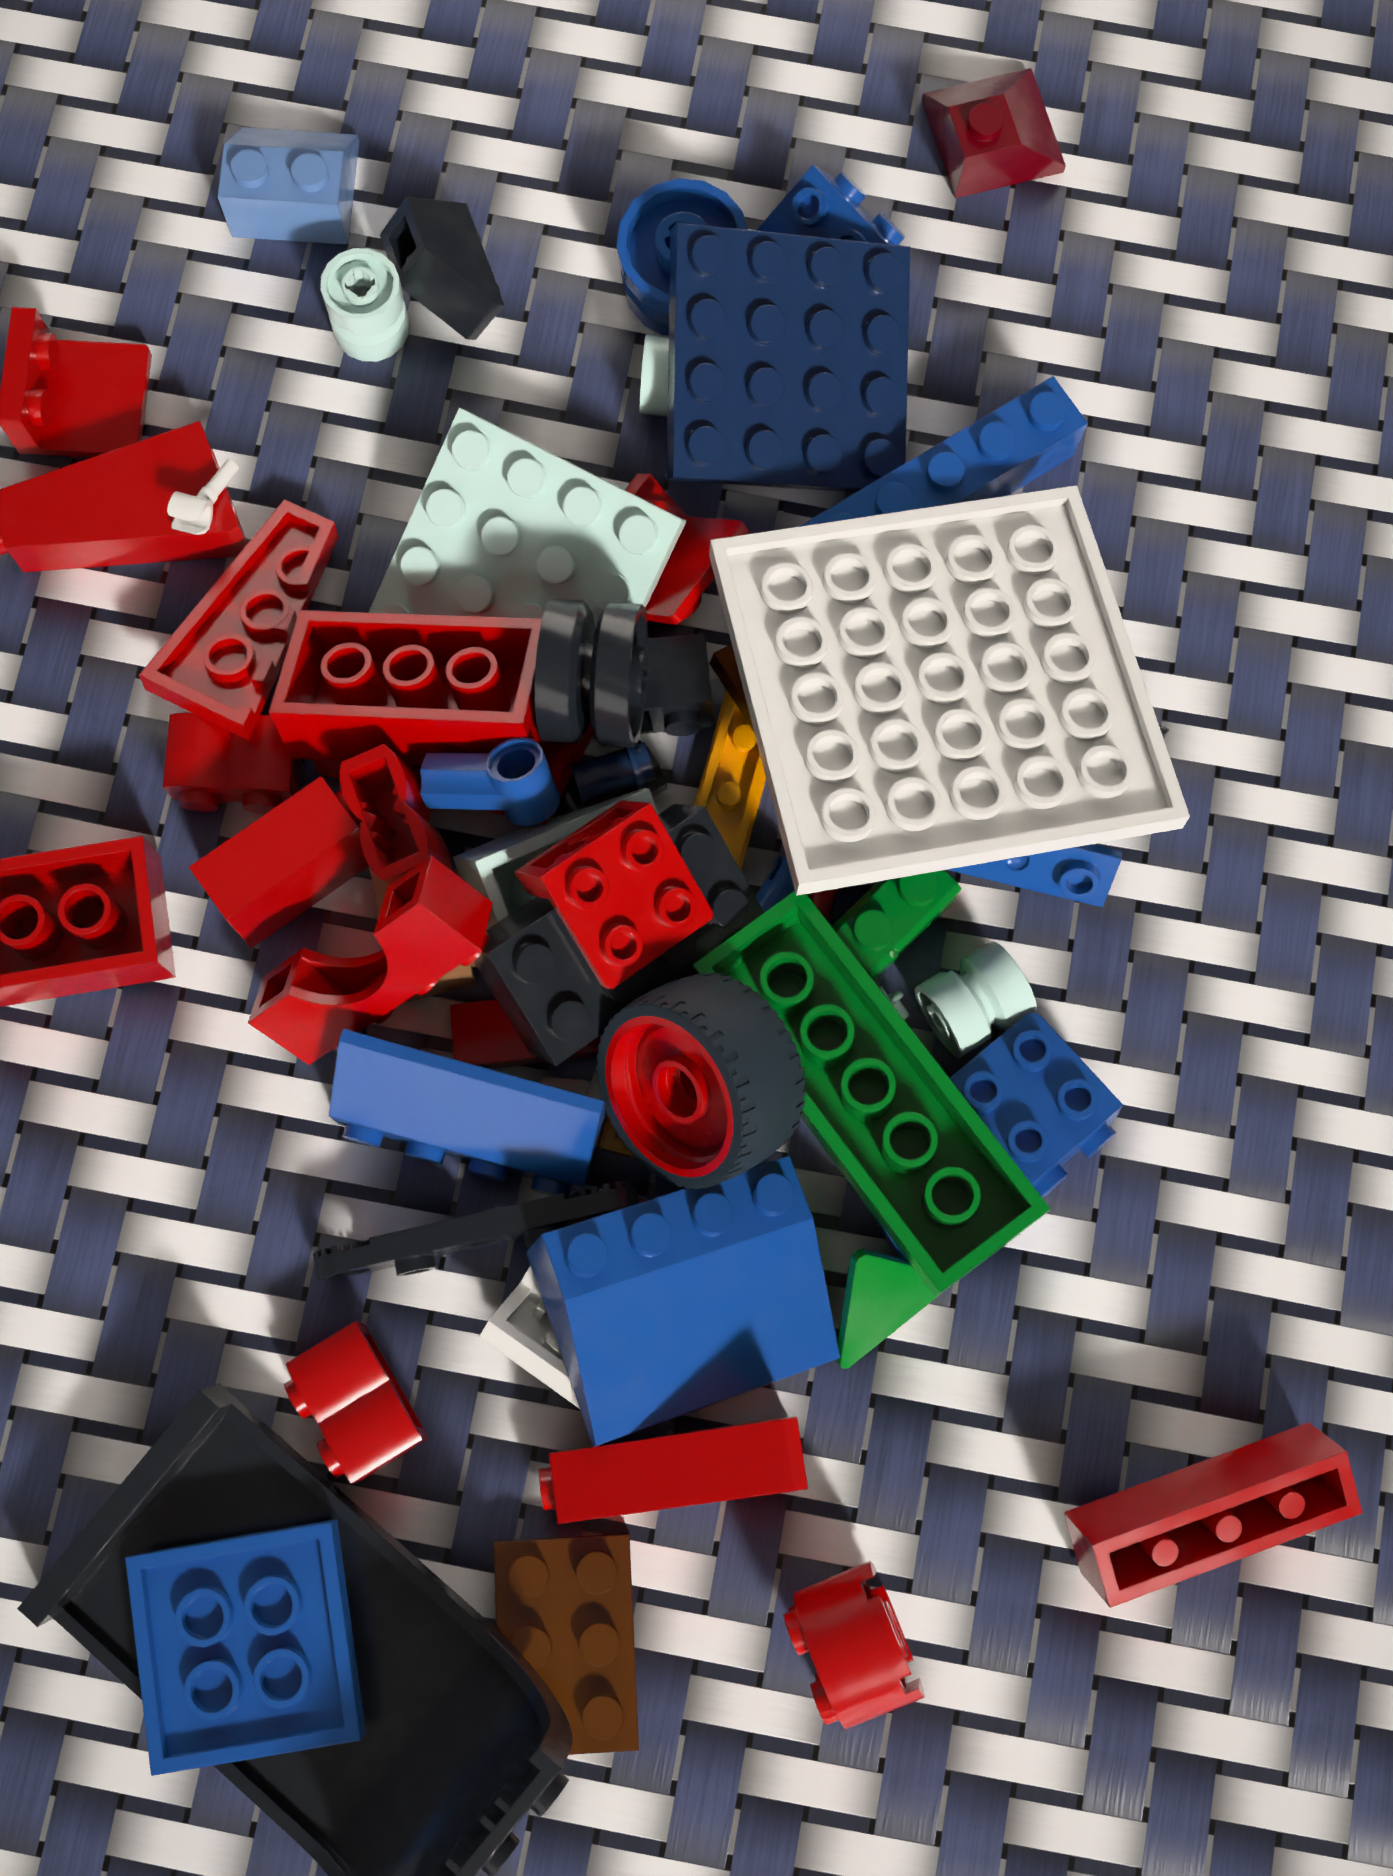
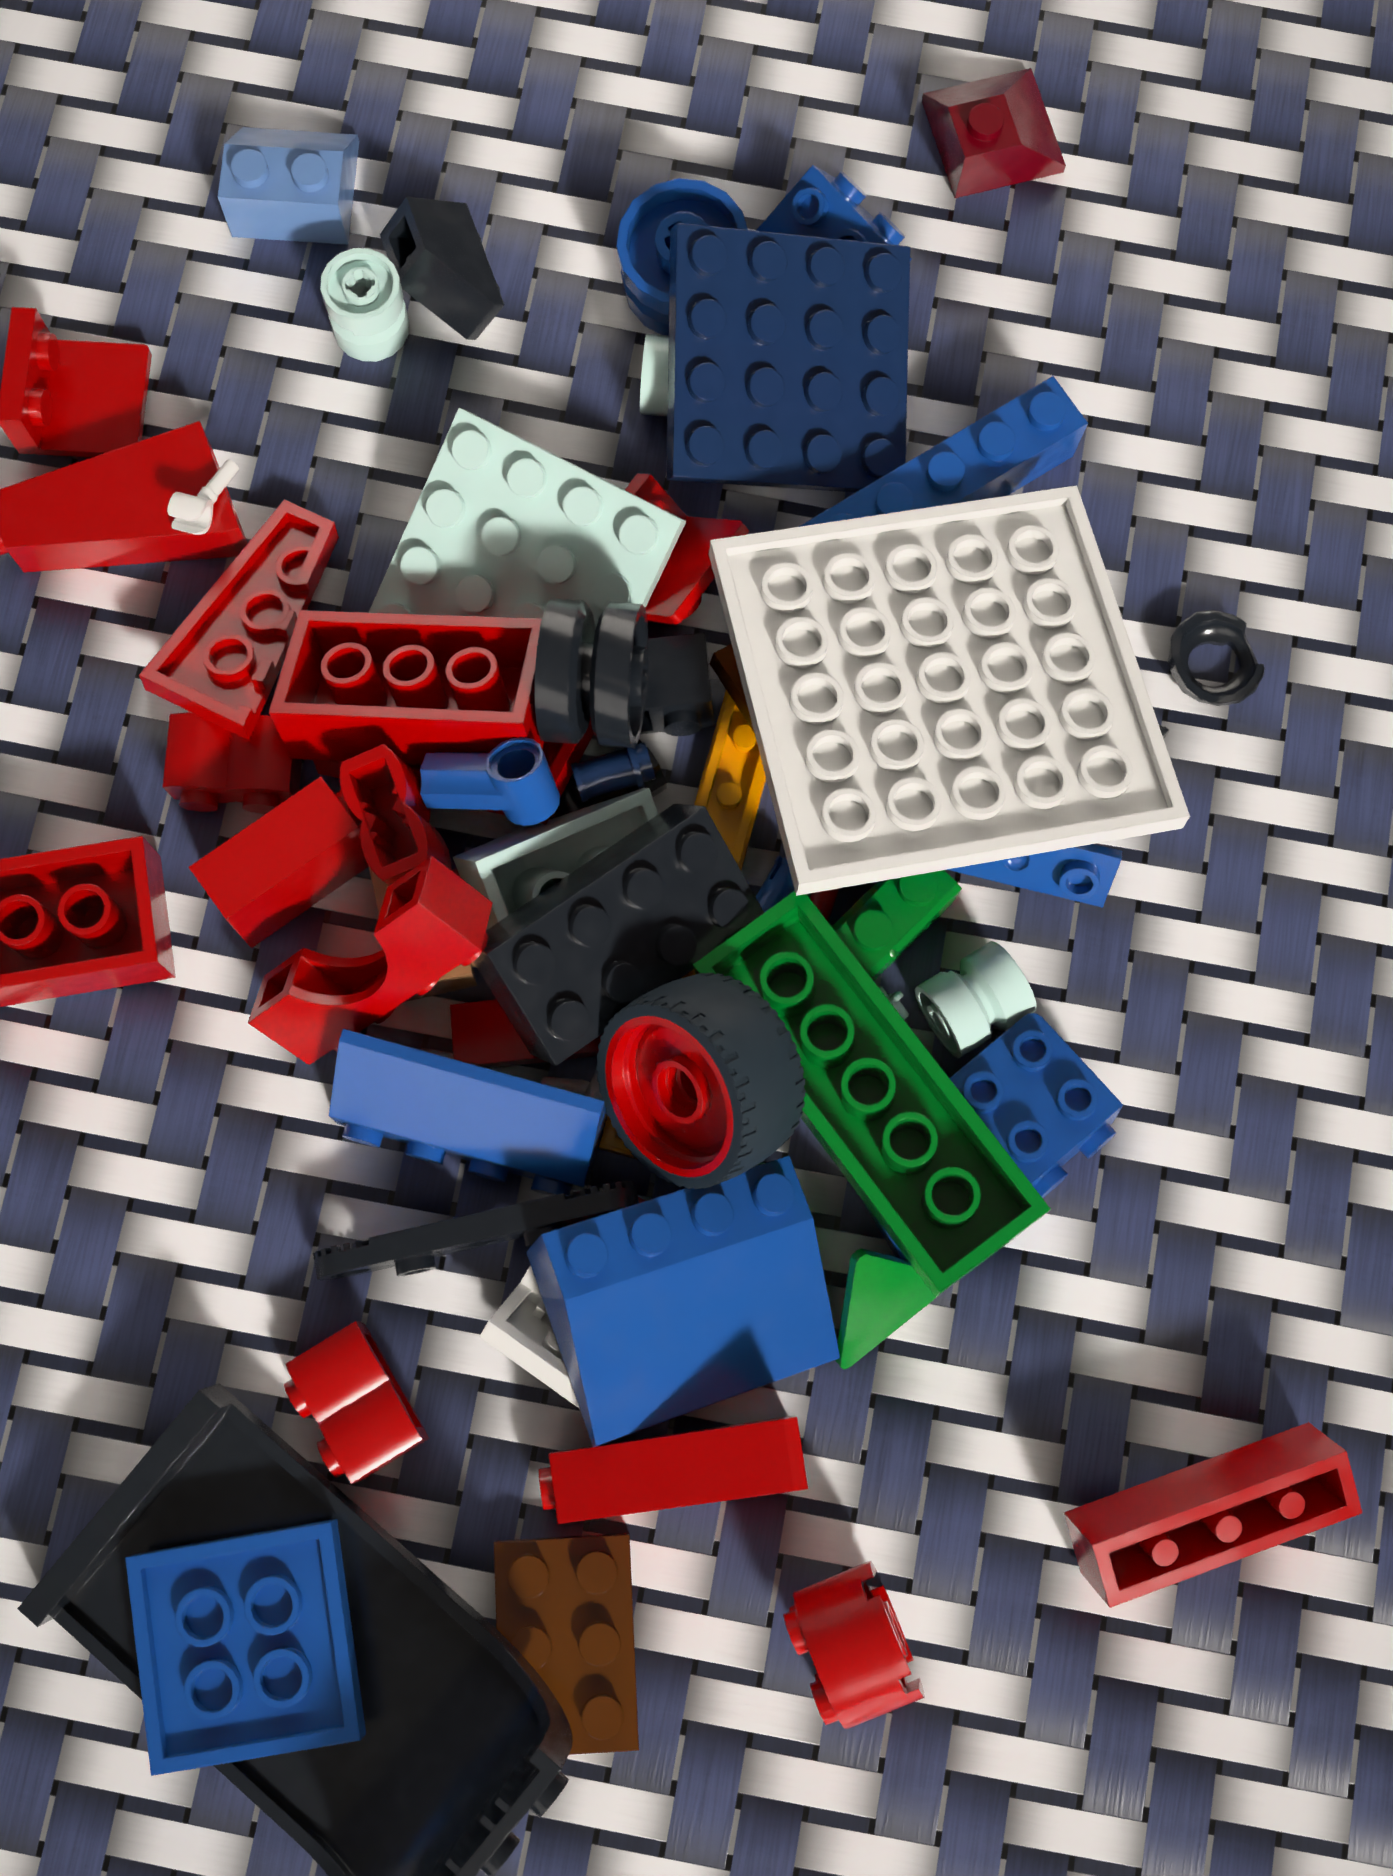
(619, 890): red bracket -> none
(1220, 630): none -> black piece

